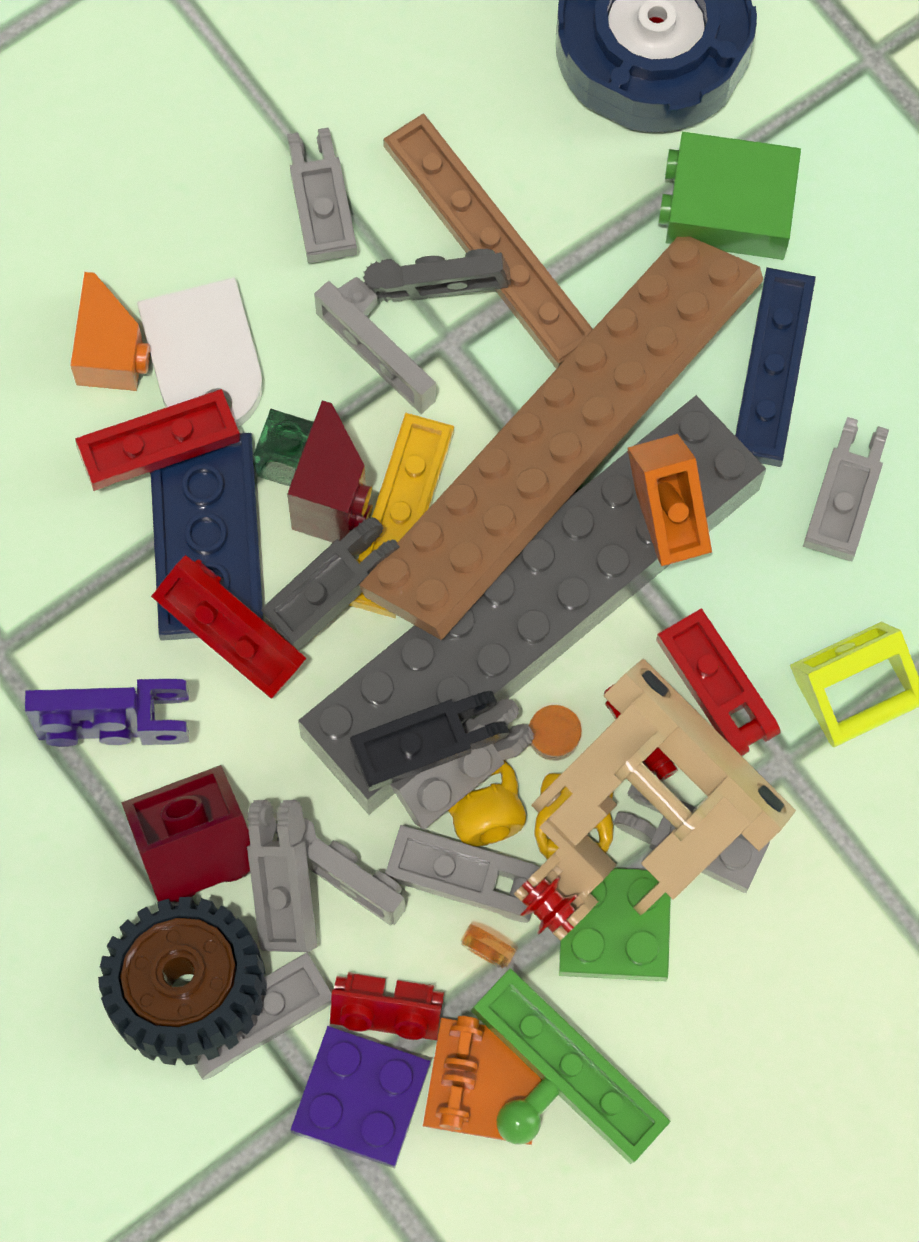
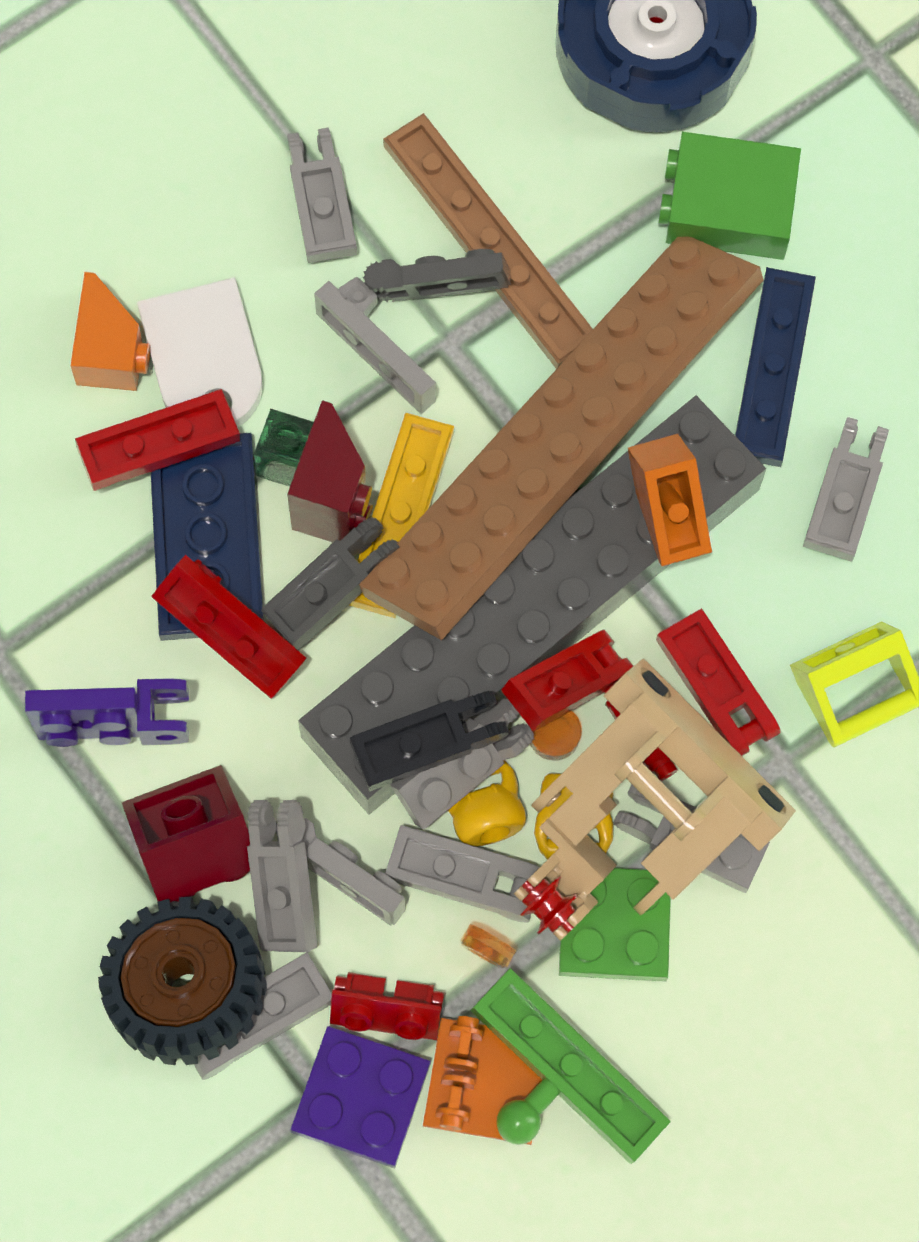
(566, 680): none -> red plate

